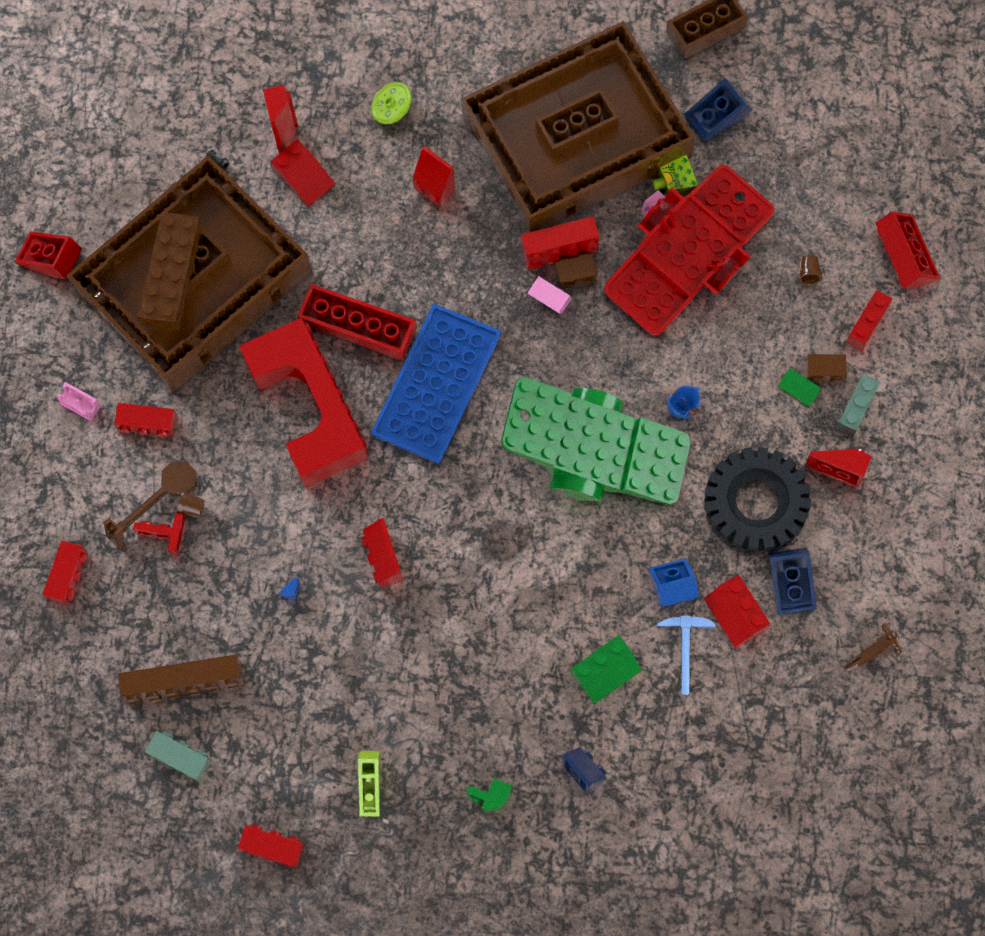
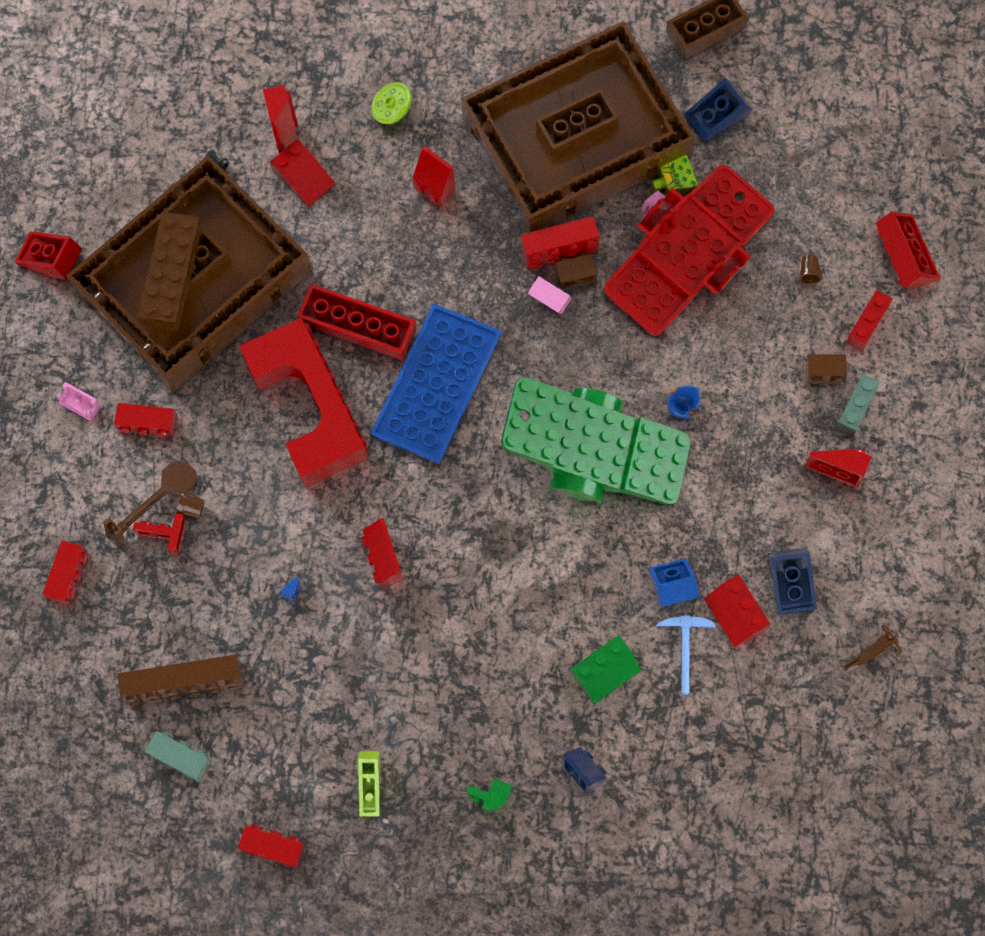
(749, 533): black tyre -> none
(799, 387): green slope -> none

